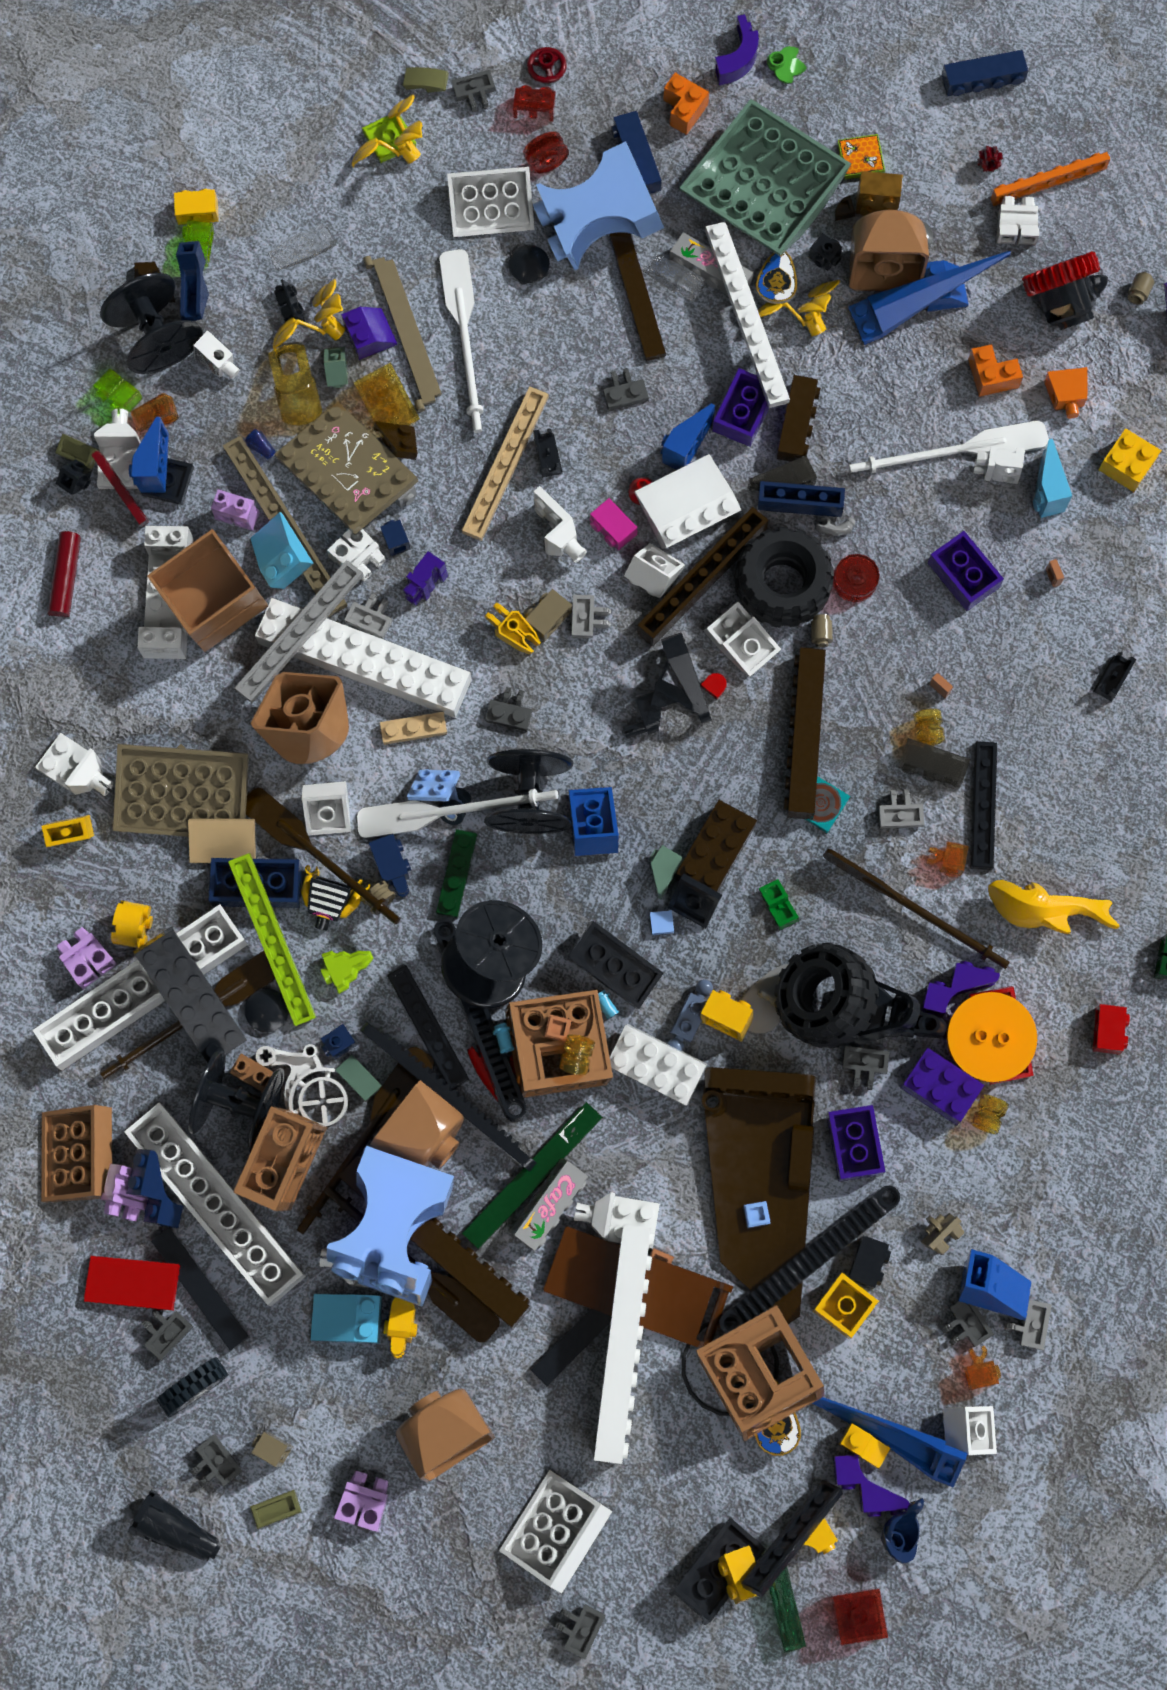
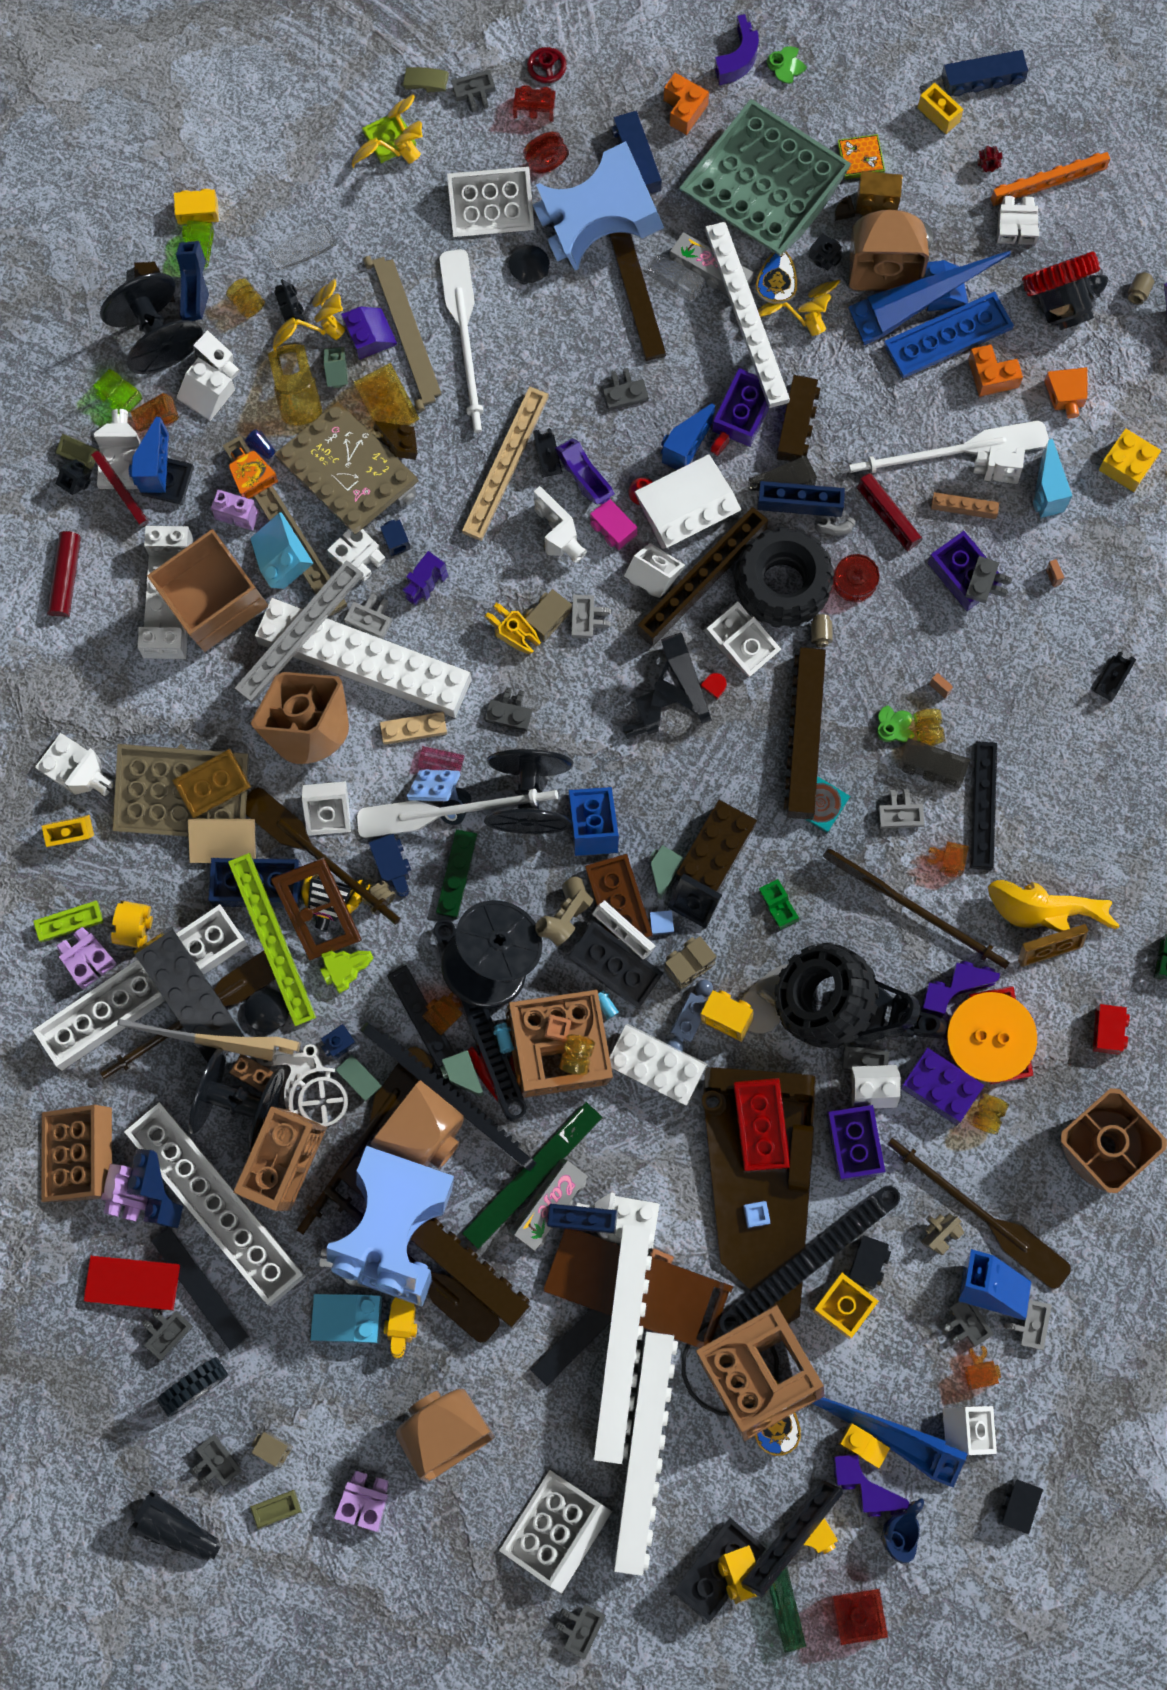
(68, 921): none -> lime plate
(205, 389): none -> white slope
(211, 783): none -> pearl gold tile
(244, 297): none -> clear yellow wheel
(251, 473): none -> orange torso
(256, 1047): none -> tan plate
(299, 917): none -> reddish brown door
(421, 765): none -> clear pink tile
(442, 1013): none -> clear orange brick
(462, 1073): none -> sand green slope
(558, 927): none -> dark tan plate
(582, 1218): none -> dark blue tile
(587, 477): none -> dark purple arch
(615, 883): none -> reddish brown plate
(624, 930): none -> white piece
(644, 1453): none -> white brick
(689, 963): none -> dark tan brick
(720, 443): none -> red tile
(762, 1124): none -> red tile
(875, 1086): none -> white slope
(889, 512): none -> dark red brick
(896, 723): none -> bright green plate
(940, 108): none -> yellow brick
(948, 335): none -> blue plate
(964, 505): none -> medium nougat piece
(983, 578): none -> dark grey hinge
(1011, 1237): none -> dark brown piece
(1019, 1505): none -> black brick
(1053, 945): none -> pearl gold tile
(1134, 1138): none -> medium nougat piece

